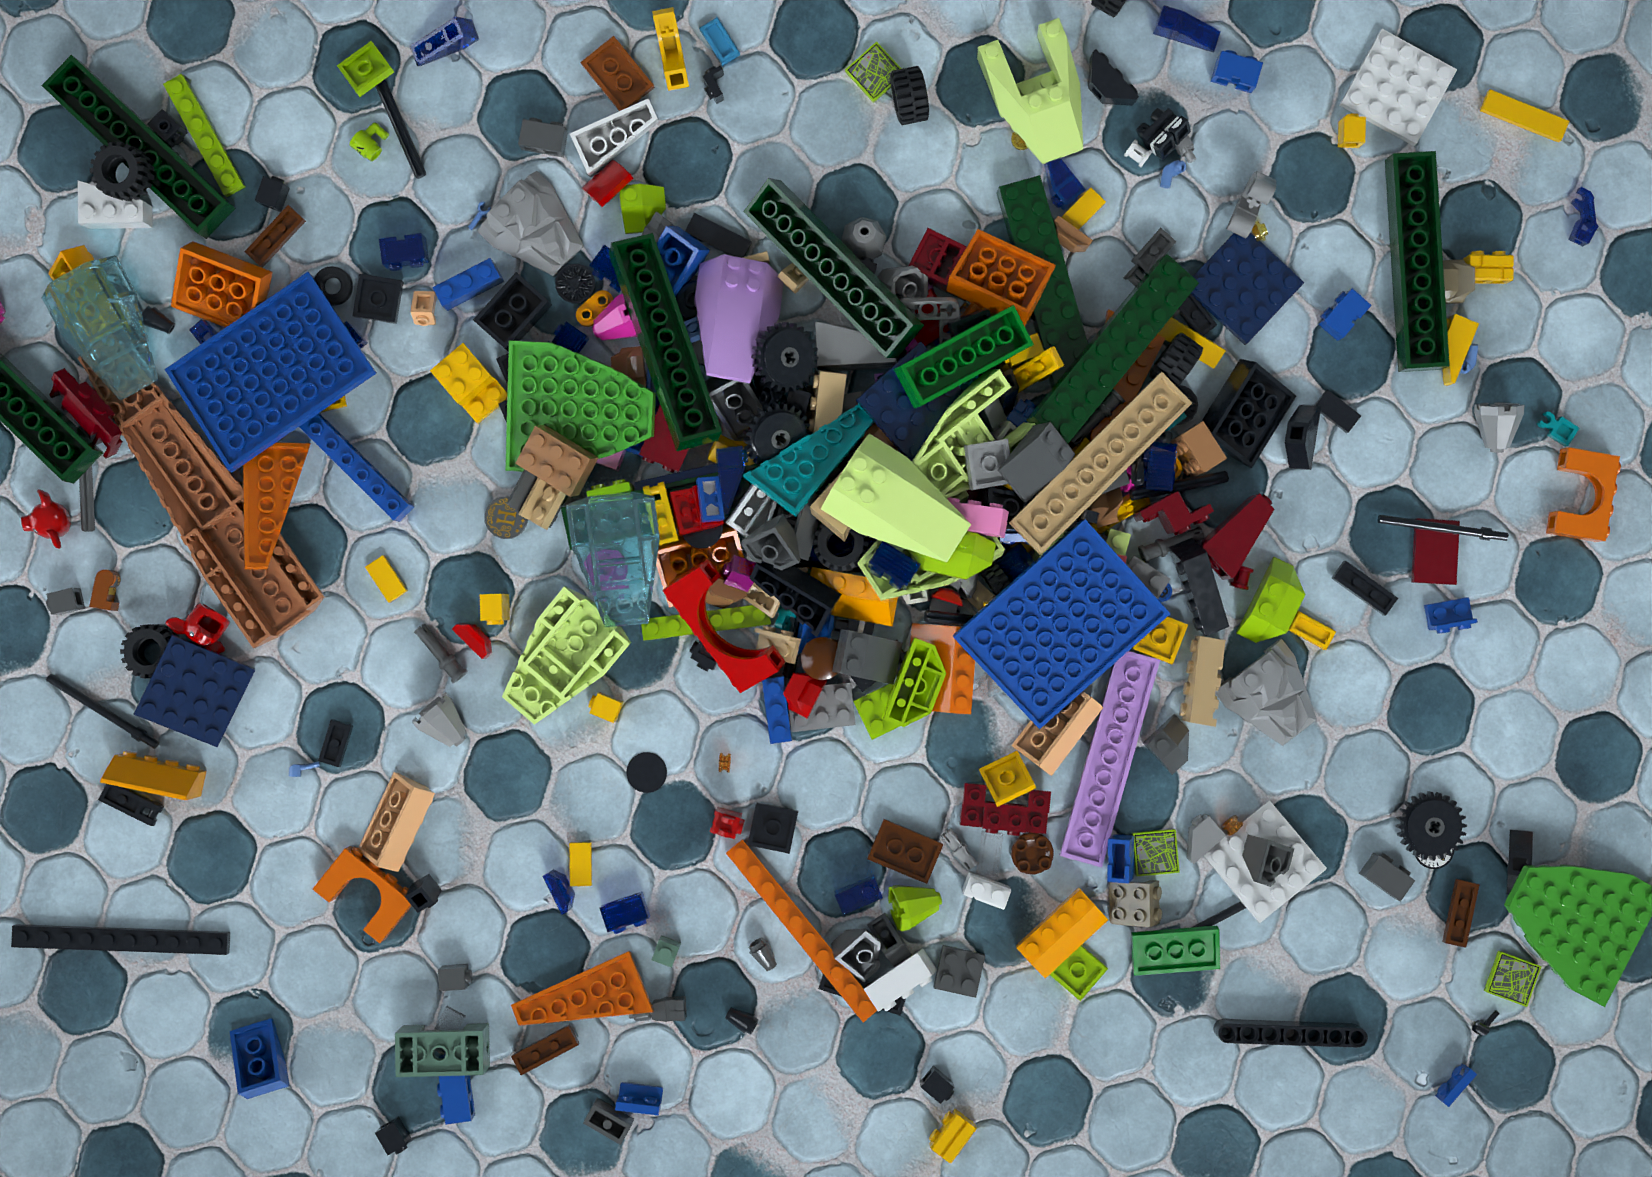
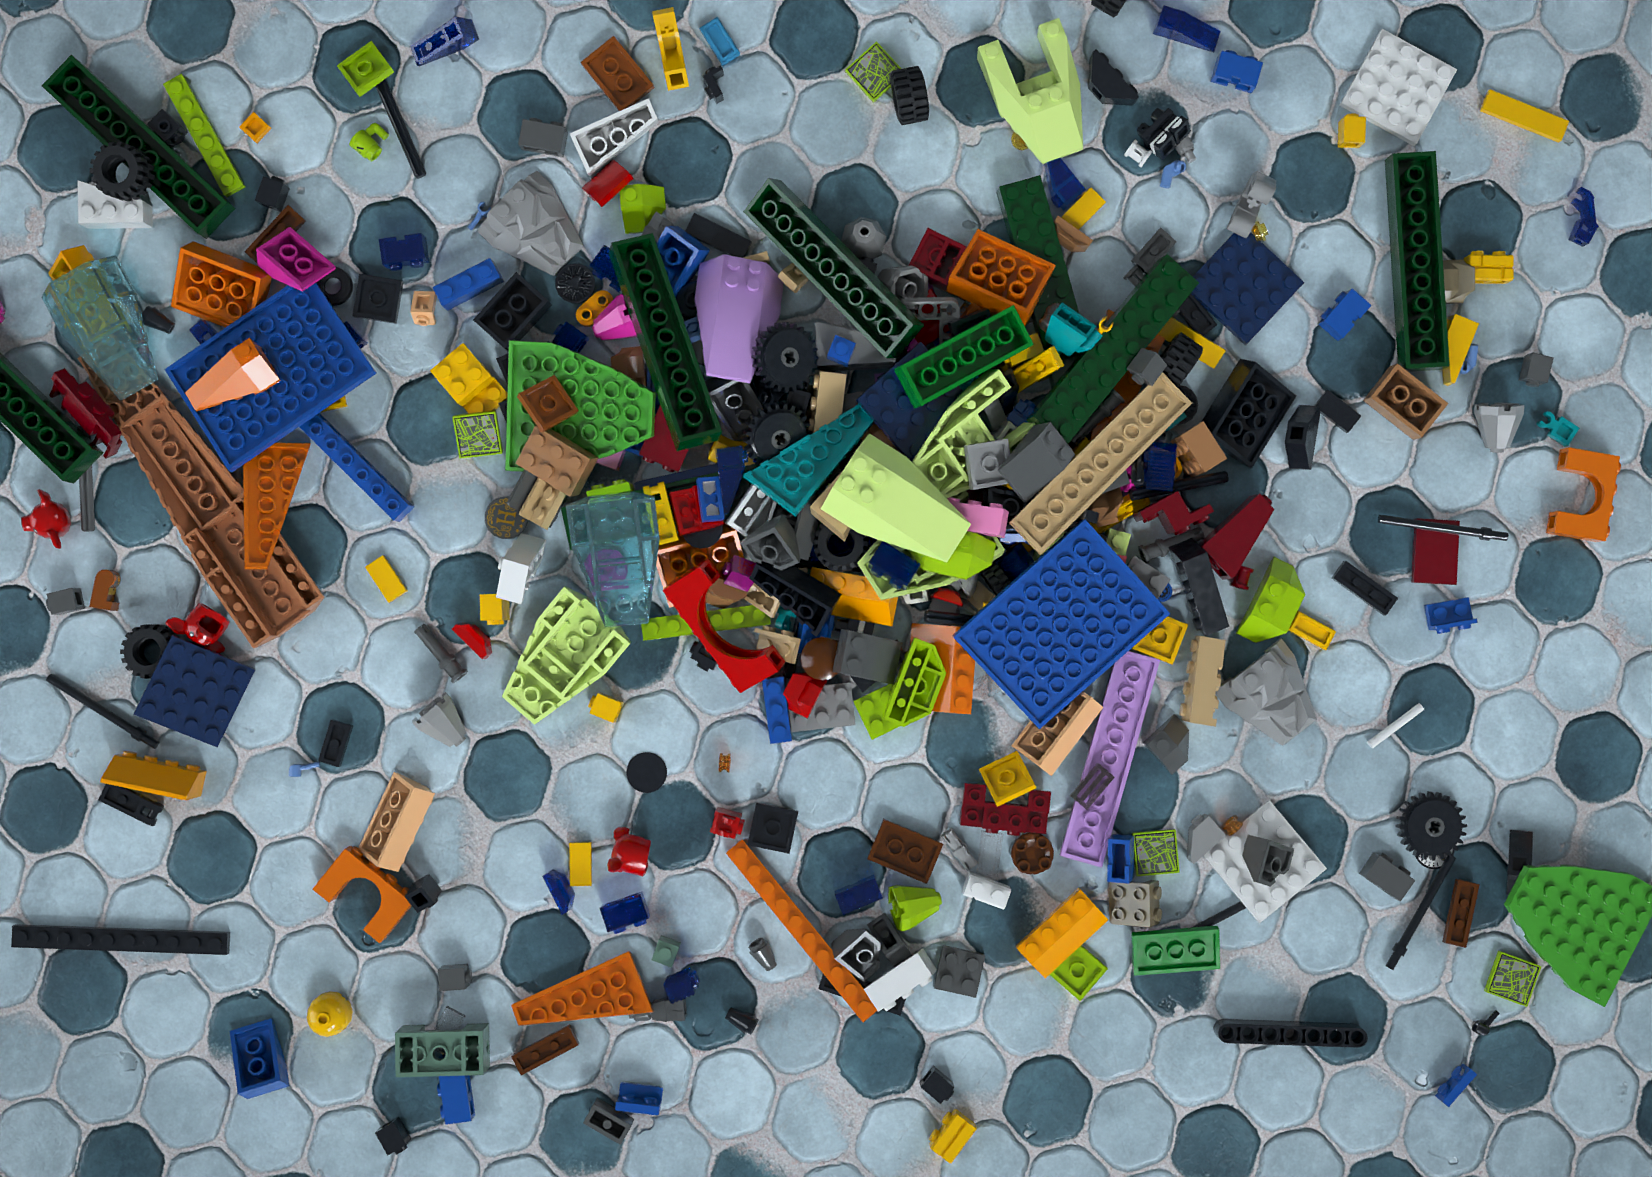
(237, 374): none -> orange wedge
(255, 127): none -> light orange plate
(293, 260): none -> dark pink slope
(329, 1014): none -> yellow cylinder
(477, 434): none -> tile
(517, 567): none -> white wedge
(547, 403): none -> dark orange plate
(629, 853): none -> red piece
(681, 984): none -> clear blue brick
(841, 351): none -> blue brick
(1070, 330): none -> teal torso
(1110, 777): none -> clear smoke tile
(1146, 367): none -> dark grey brick
(1395, 725): none -> white bar
(1400, 948): none -> black bar
(1405, 401): none -> medium nougat brick
(1536, 369): none -> dark grey brick

